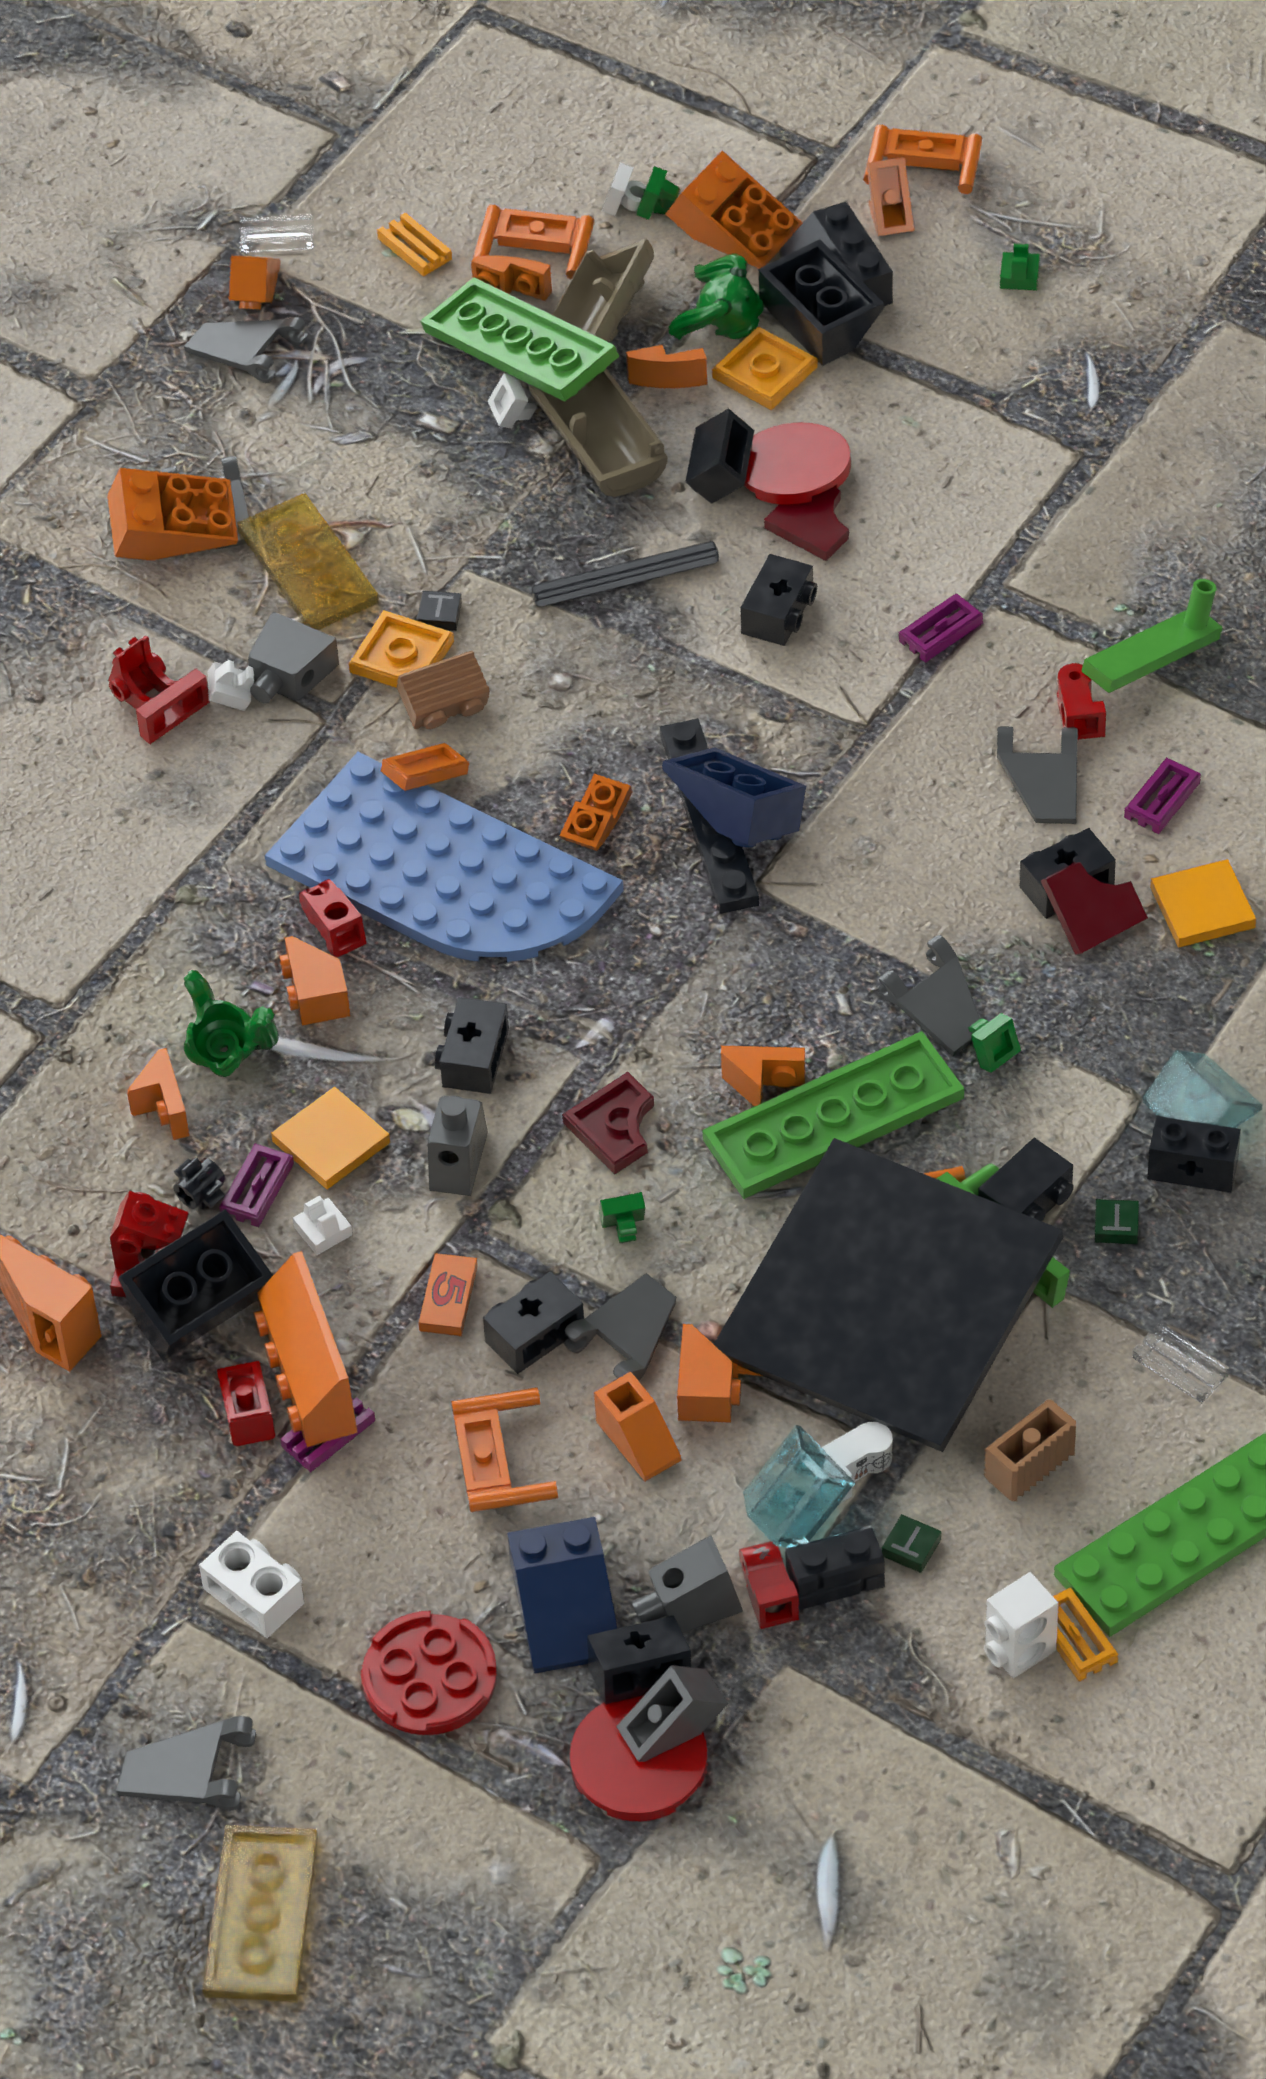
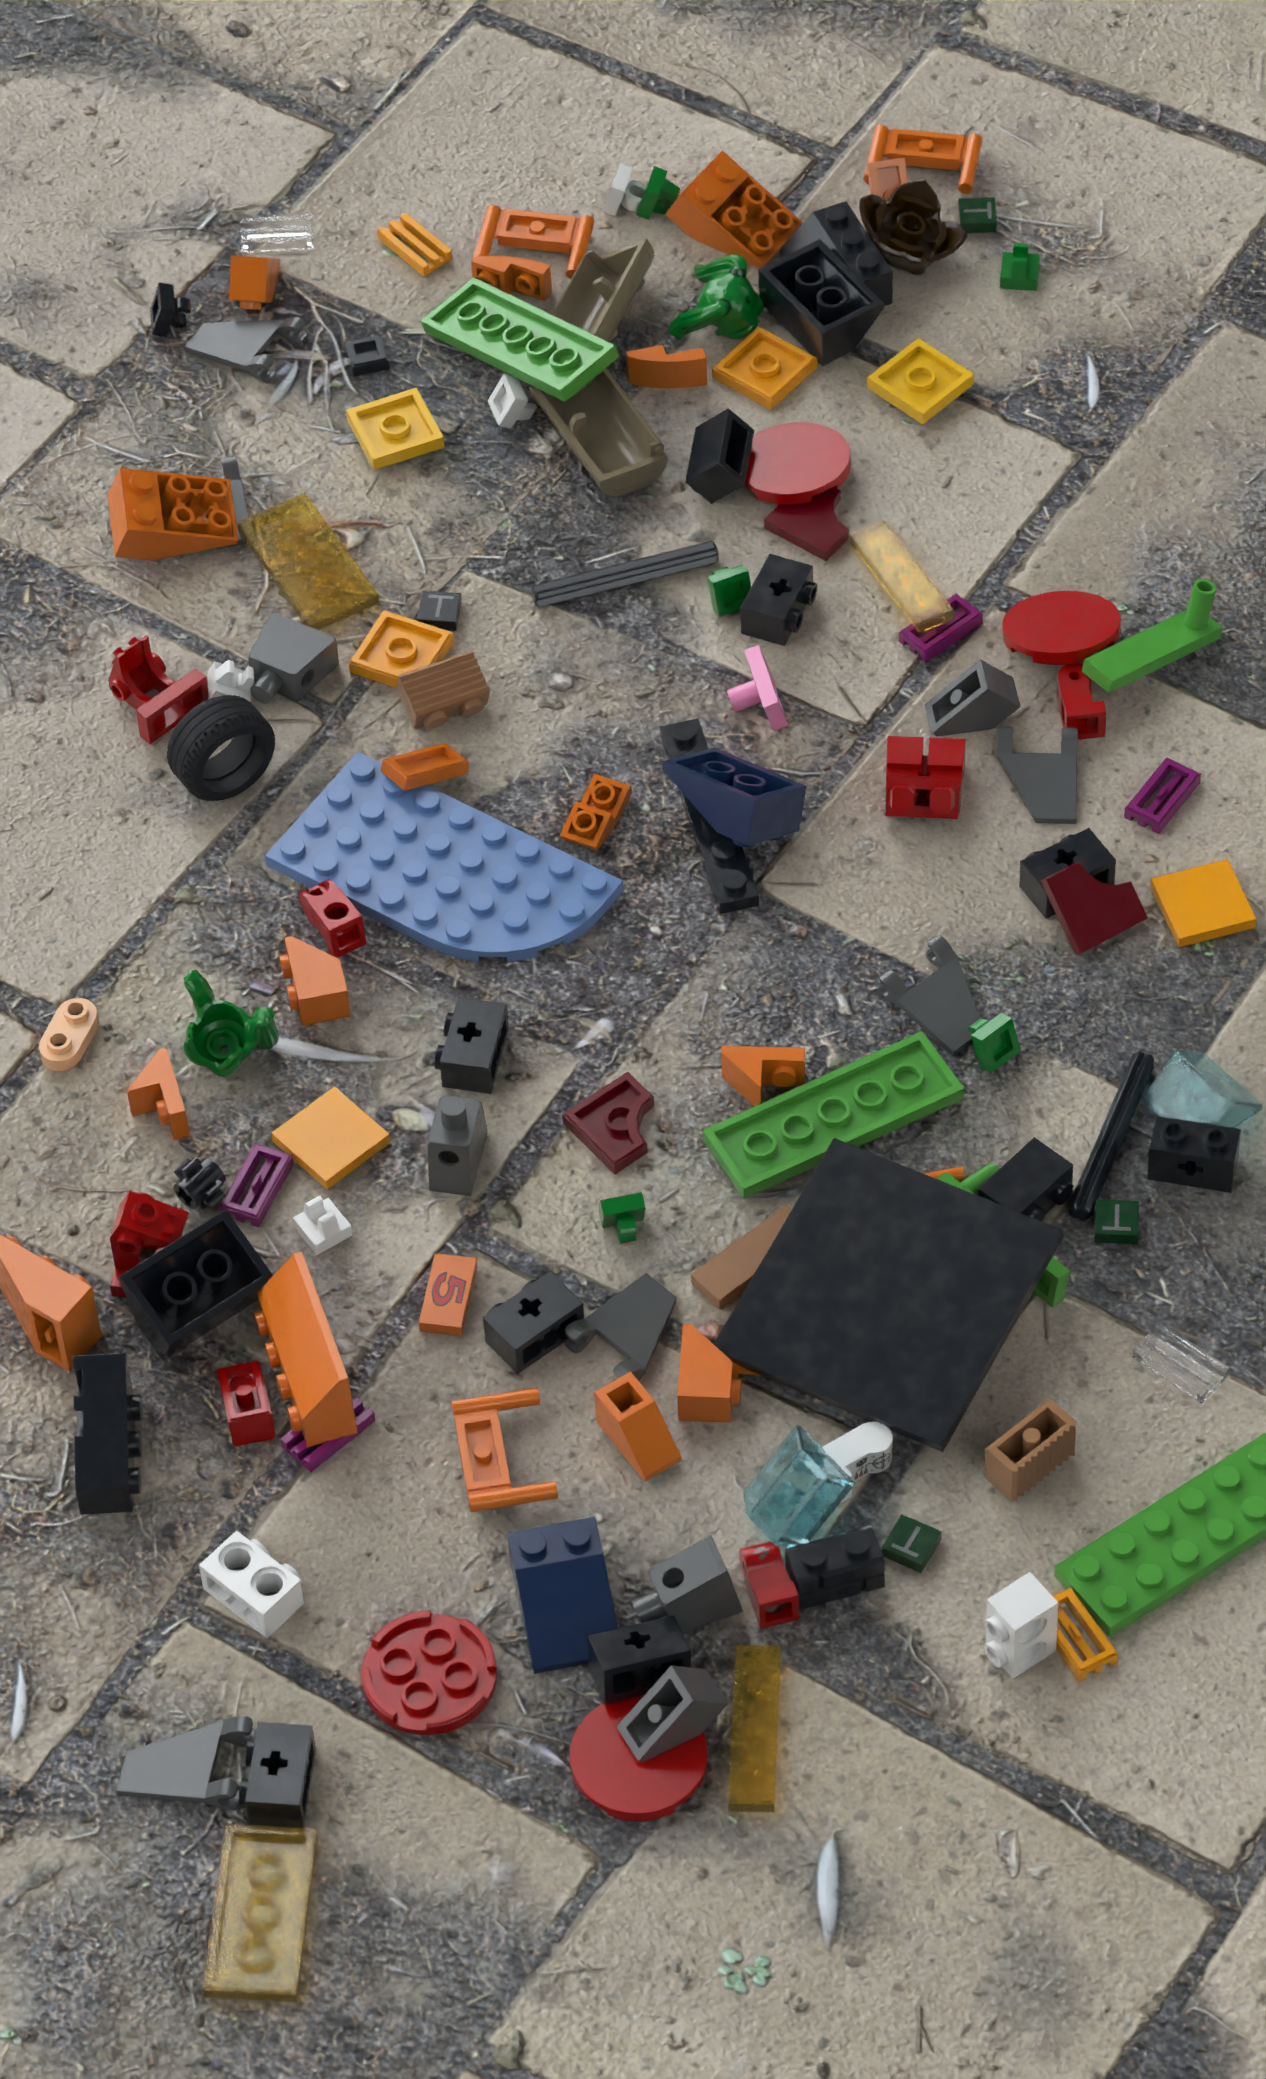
(74, 1027): none -> light nougat plate
(106, 1434): none -> black wedge
(166, 310): none -> black tile
(208, 728): none -> black tyre
(283, 1797): none -> black brick
(366, 355): none -> black tile
(395, 428): none -> yellow plate
(728, 589): none -> green tile
(734, 1267): none -> medium nougat tile
(754, 1729): none -> clear yellow tile
(759, 690): none -> bright pink tile
(902, 576): none -> clear yellow tile
(910, 227): none -> dark brown brick
(920, 381): none -> yellow plate
(924, 778): none -> red hips
(973, 701): none -> dark grey slope
(977, 214): none -> dark green tile
(1061, 626): none -> red tile
(1111, 1136): none -> black axle

